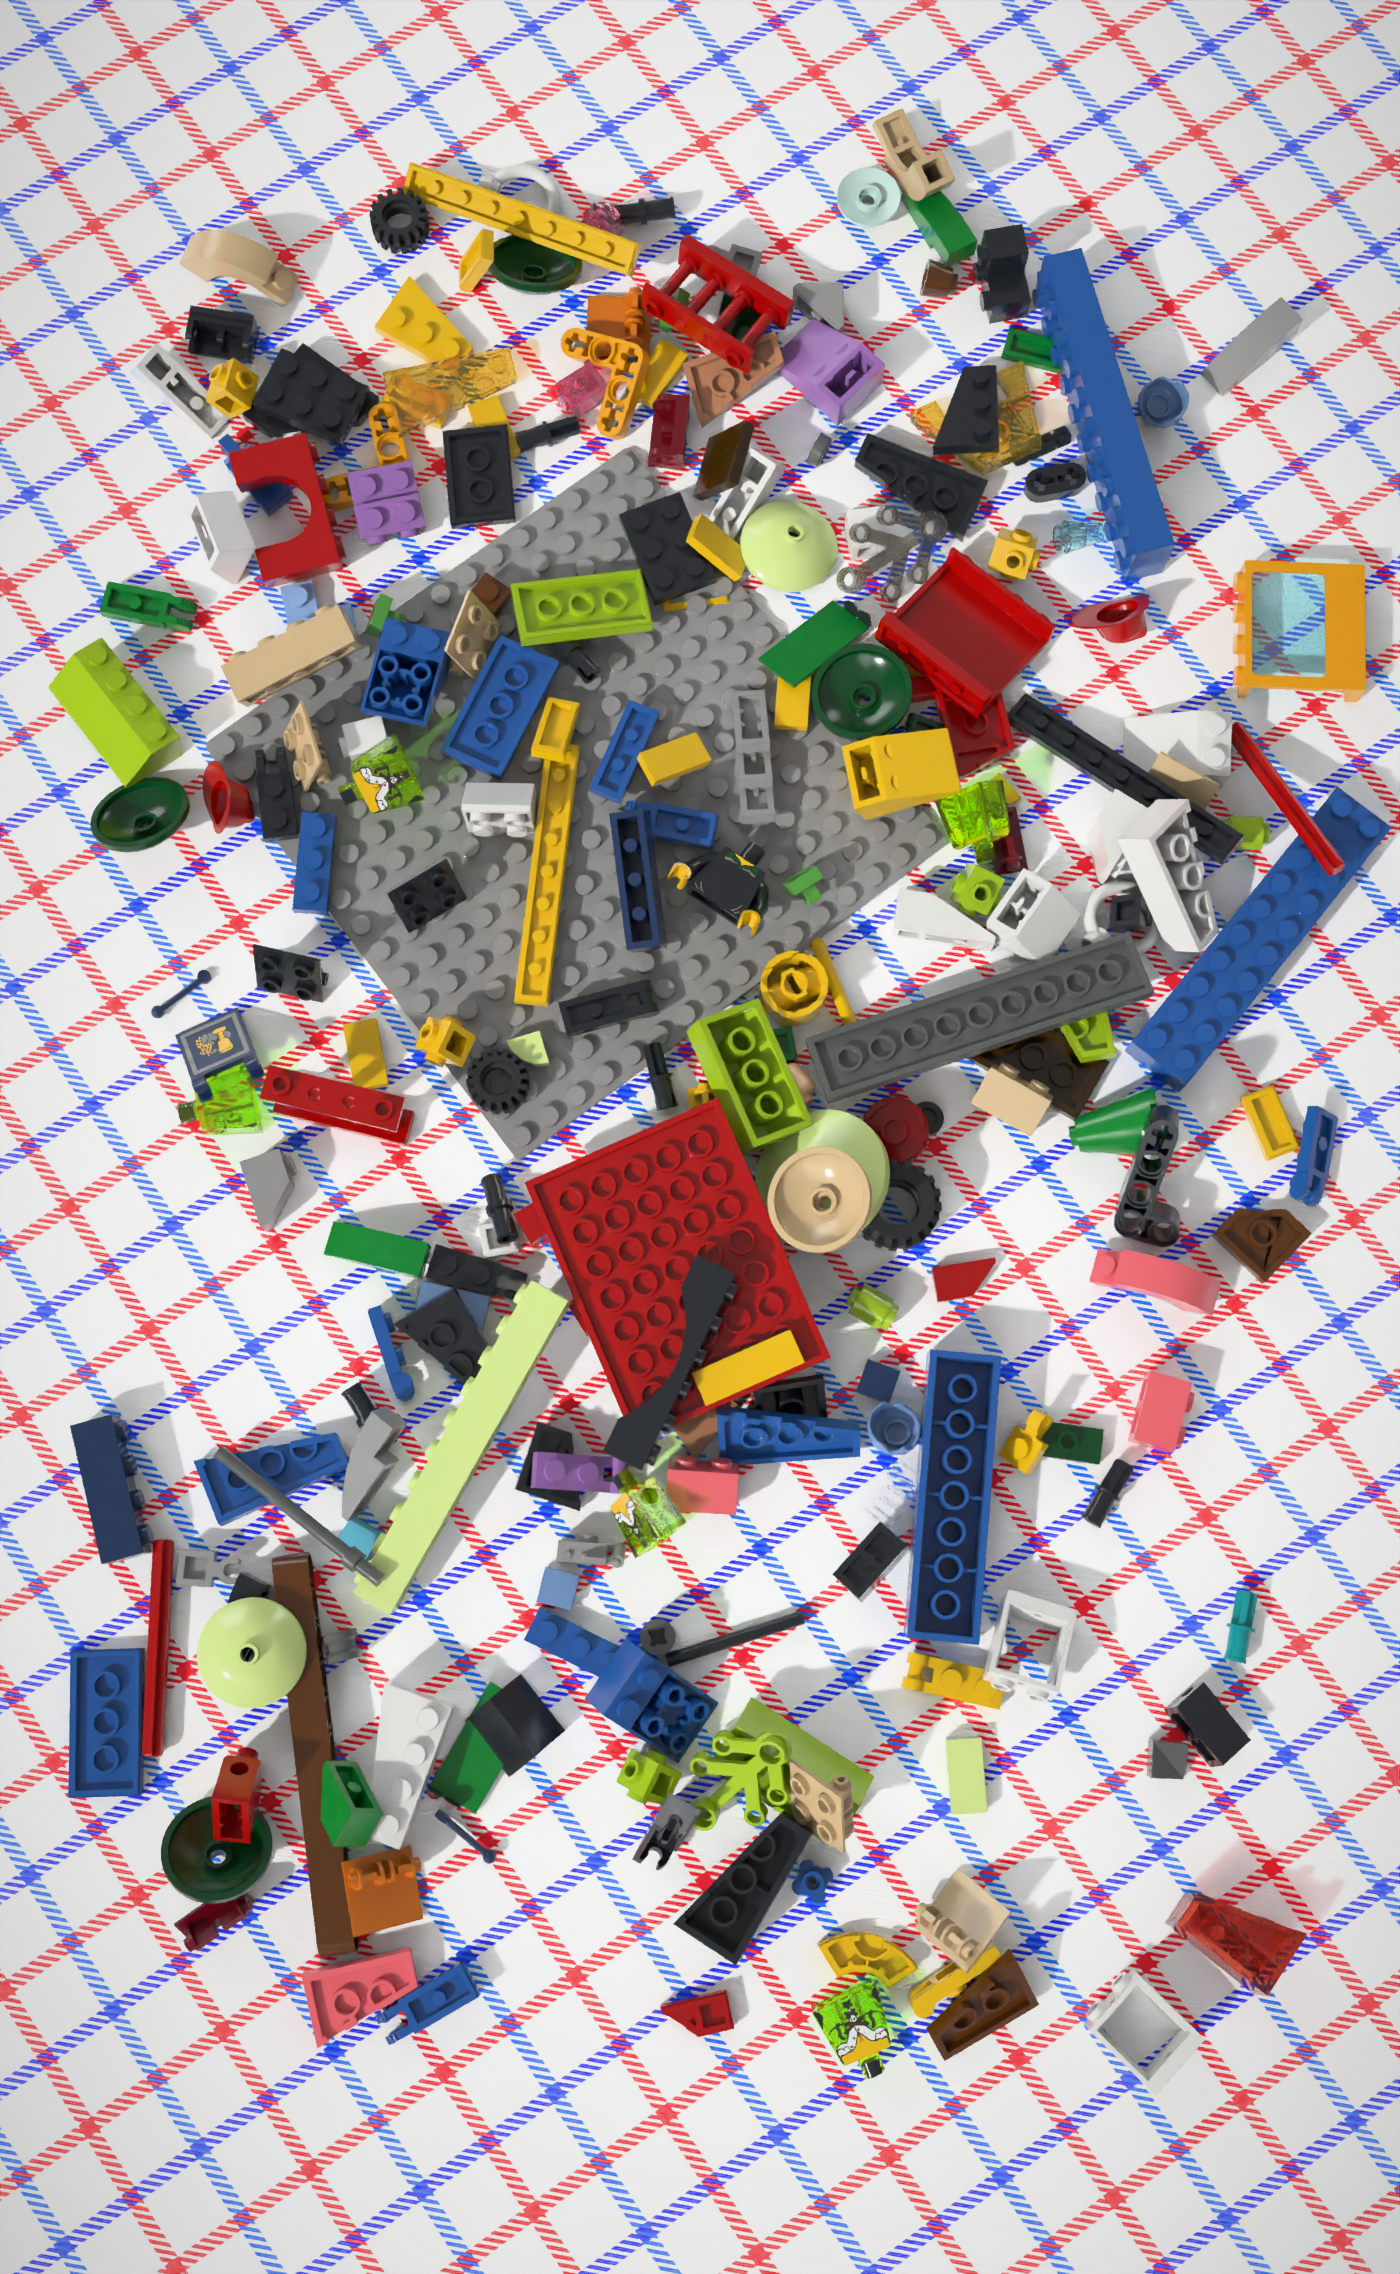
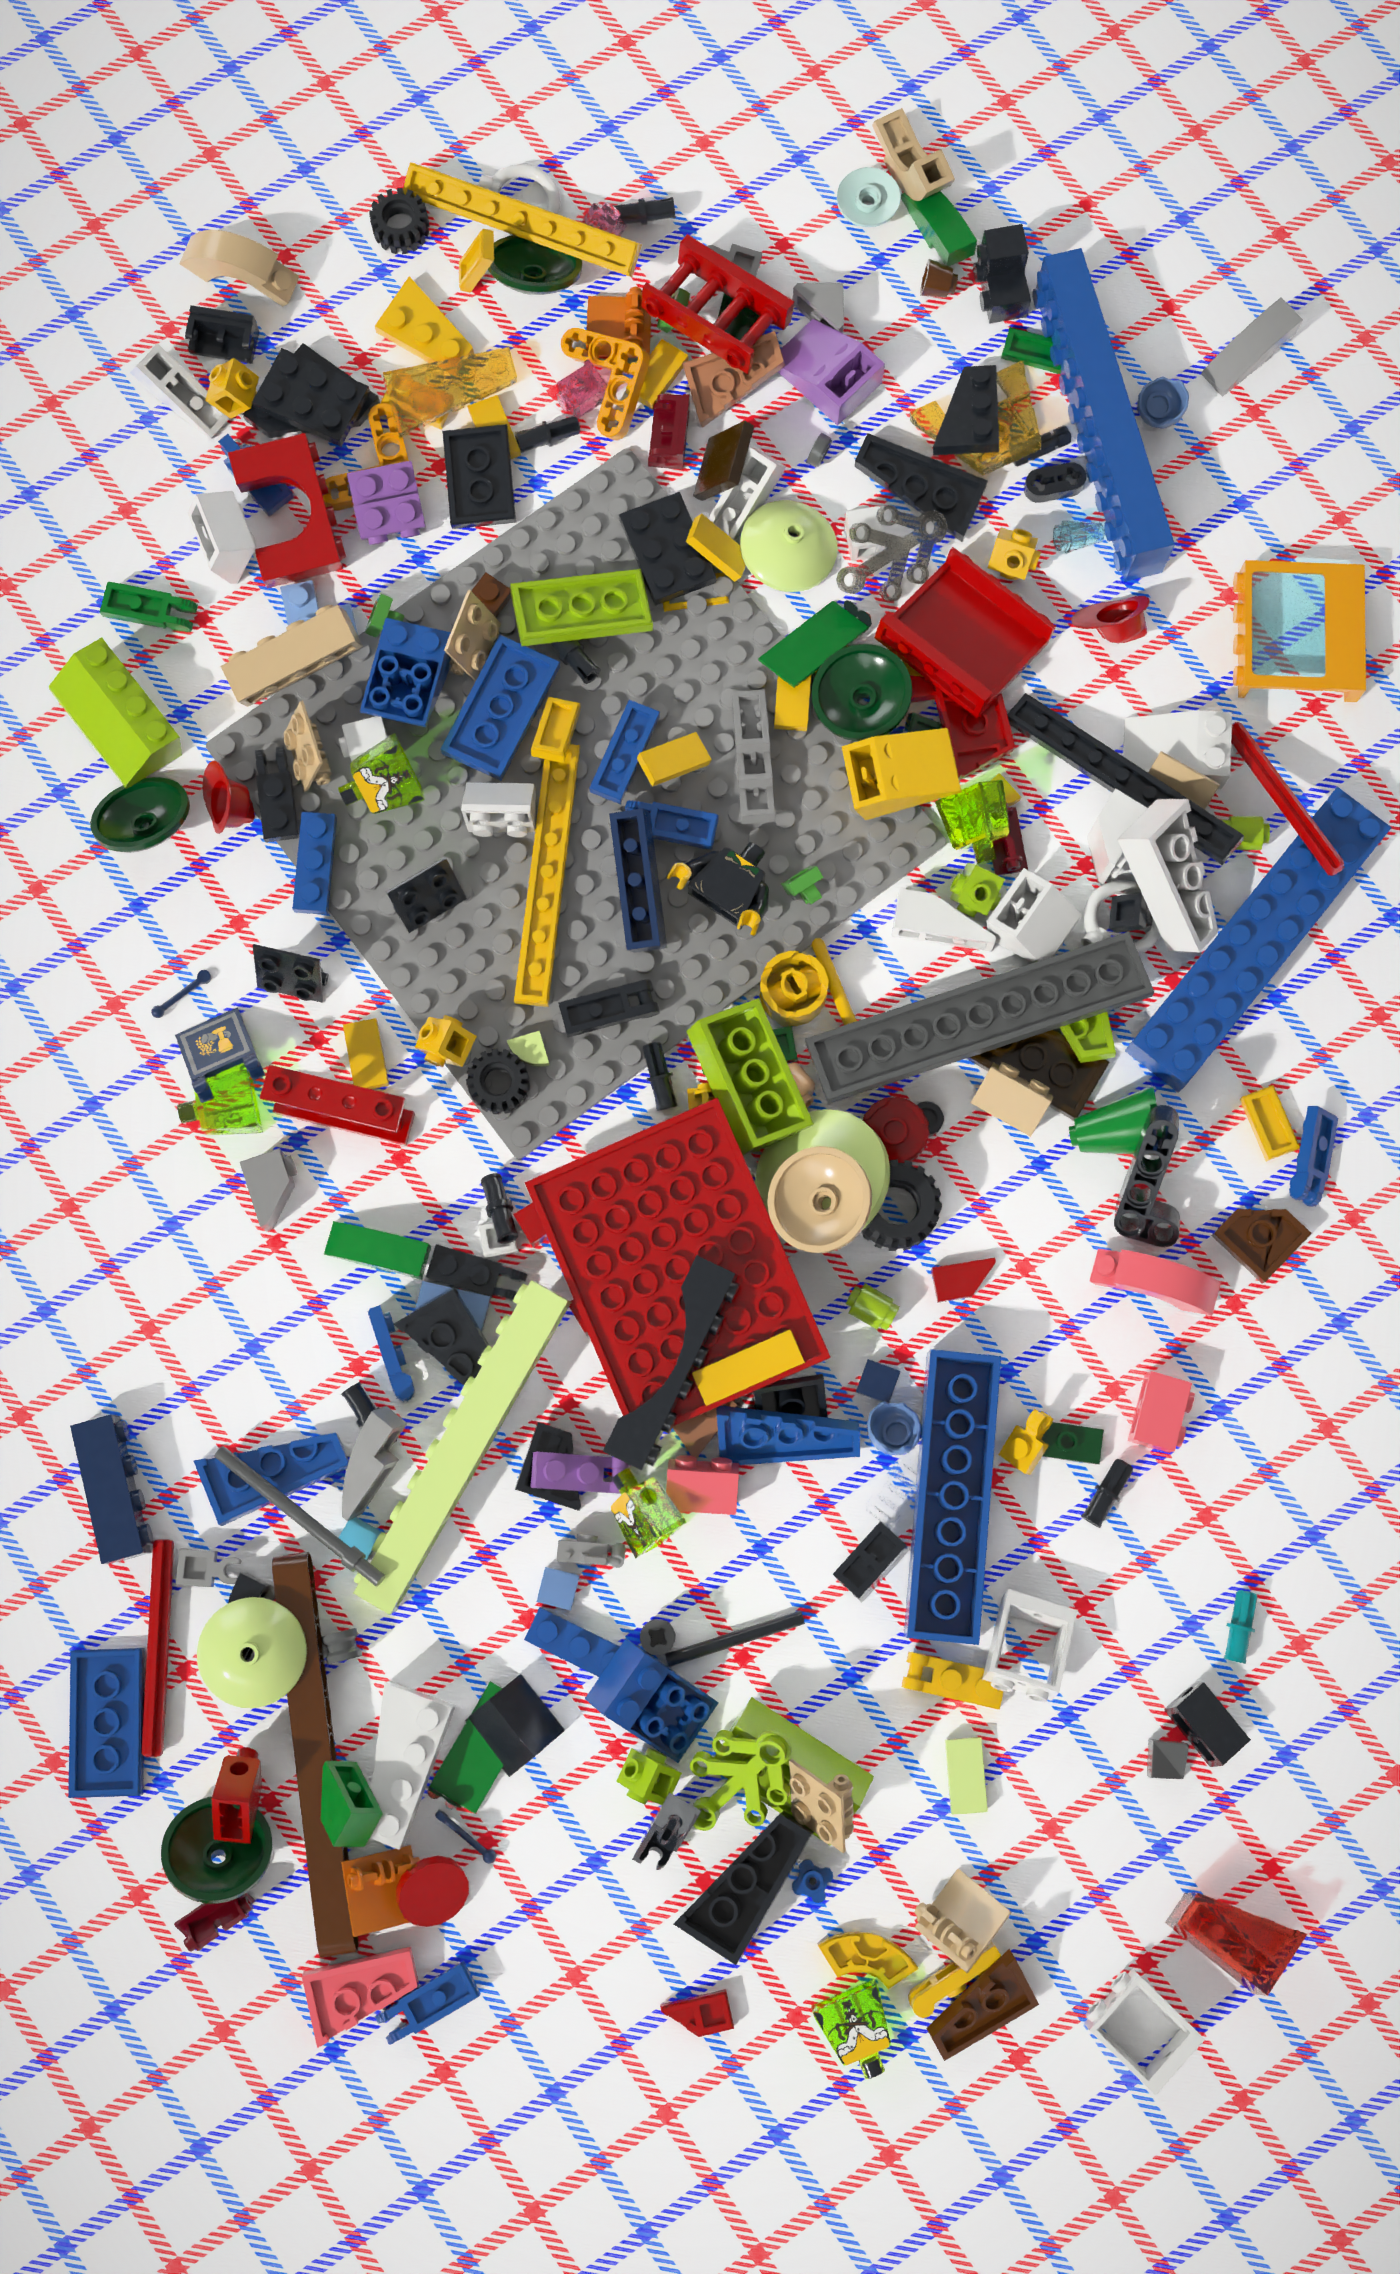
(432, 1891): none -> red tile

